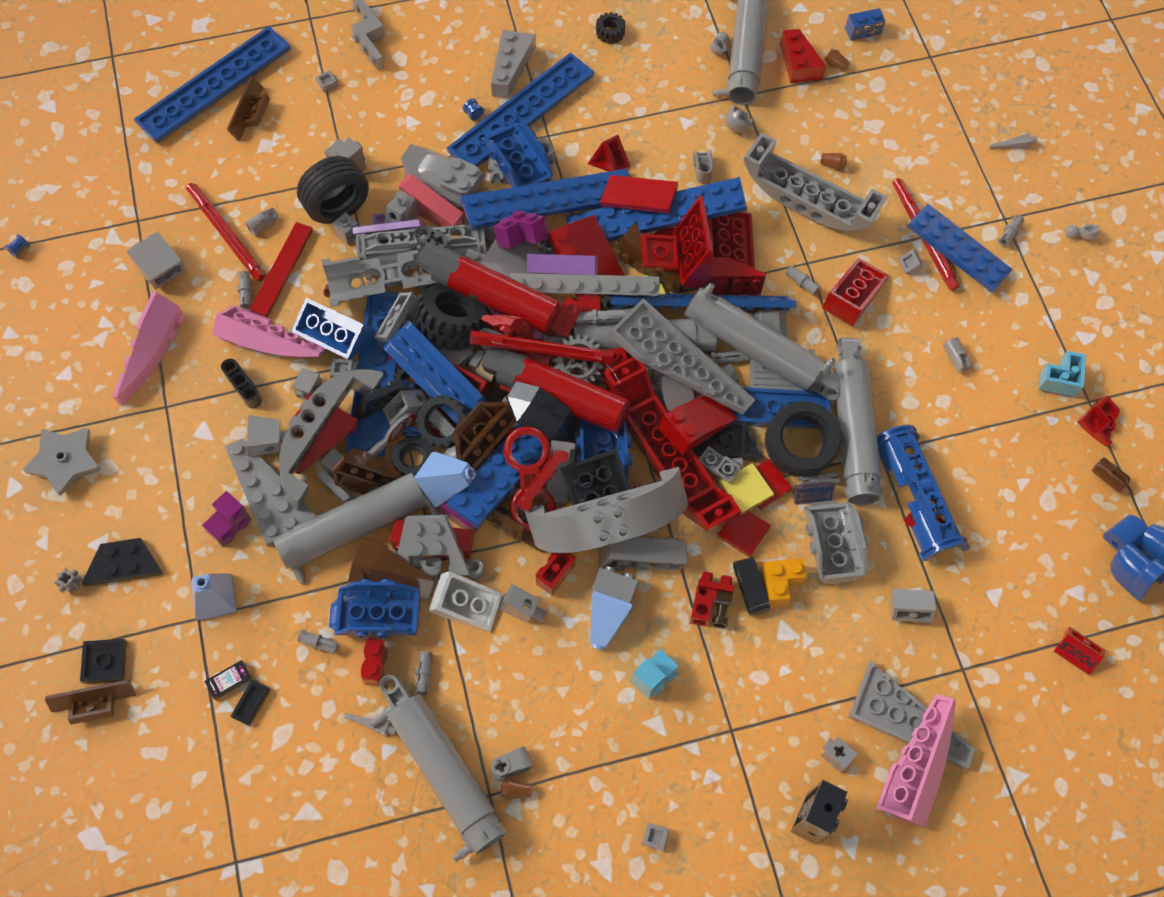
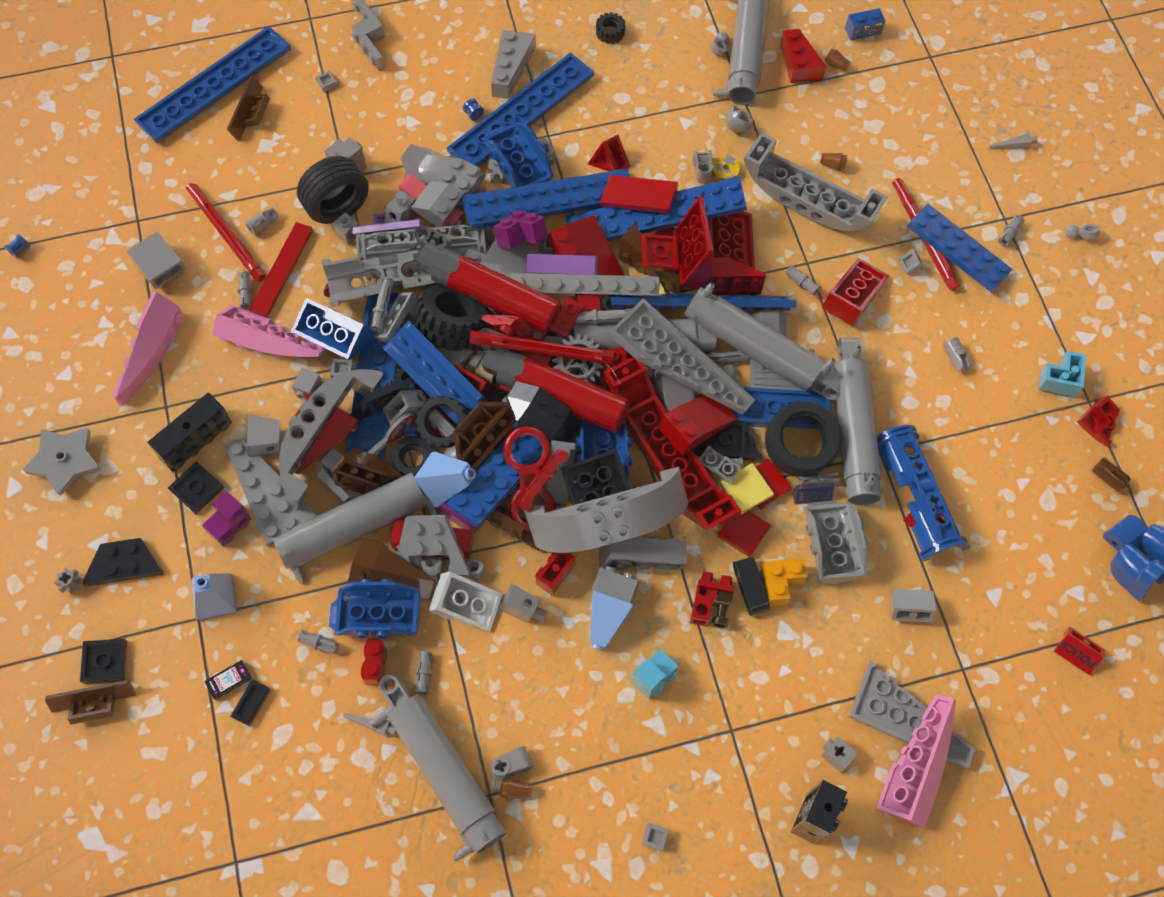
(190, 432): none -> black brick
(196, 487): none -> black tile
(238, 376): black beam -> none
(380, 310): none -> light grey pin
(437, 202): none -> light grey slope
(725, 162): none -> yellow piece

